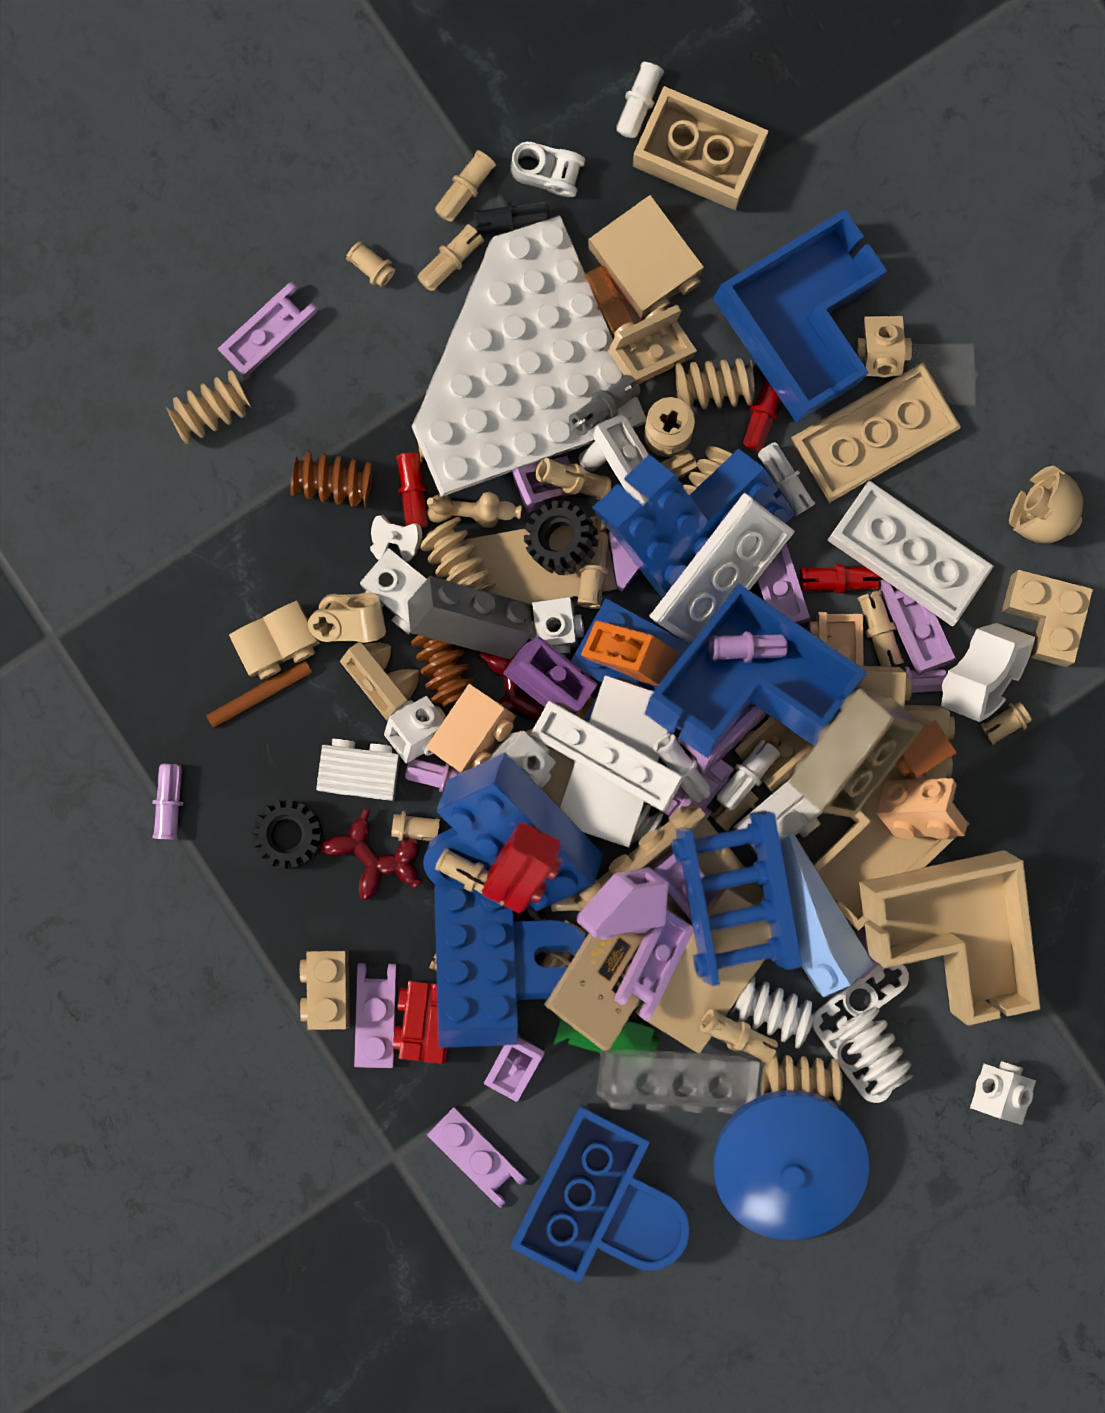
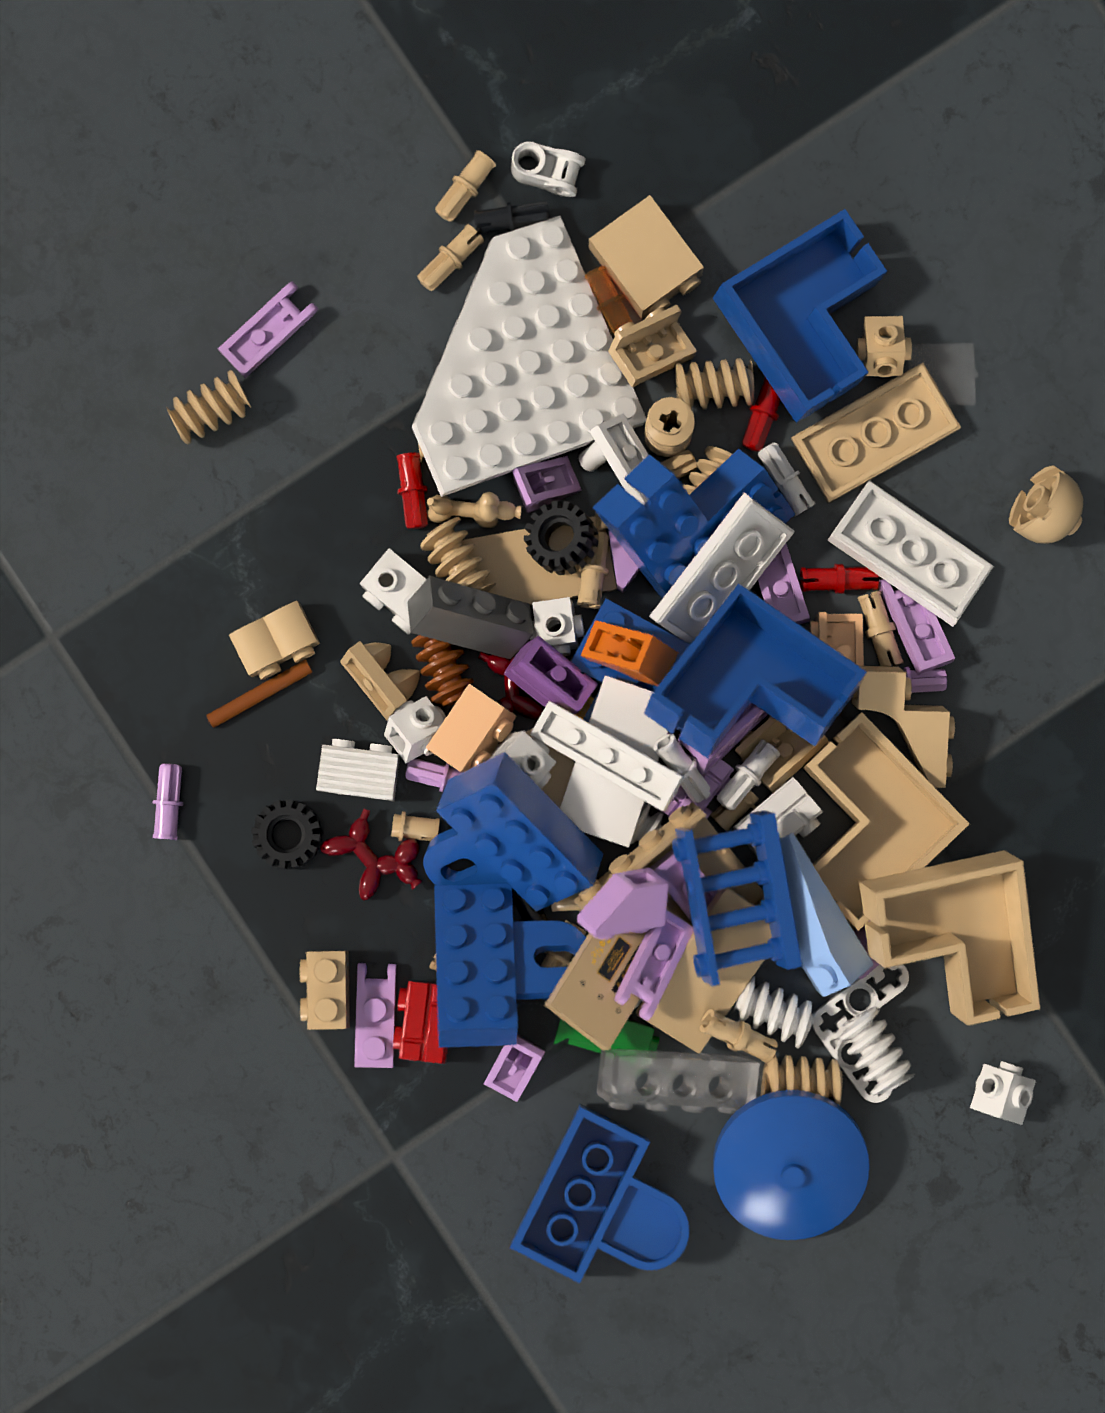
(331, 479): dark orange piece -> none
(348, 618): tan piece -> none
(371, 264): tan pin -> none
(406, 537): white piece -> none
(451, 865): tan pin -> none
(474, 1154): lavender hinge -> none
(522, 867): red brick -> none
(572, 478): tan pin -> none
(604, 404): dark grey pin -> none
(639, 99): white axle -> none
(699, 148): tan brick -> none
(747, 647): lavender axle -> none
(855, 753): dark tan brick -> none
(920, 808): light nougat bracket -> none
(925, 751): dark orange brick -> none
(986, 670): white brick -> none
(1006, 722): tan pin -> none
(1057, 608): tan brick -> none

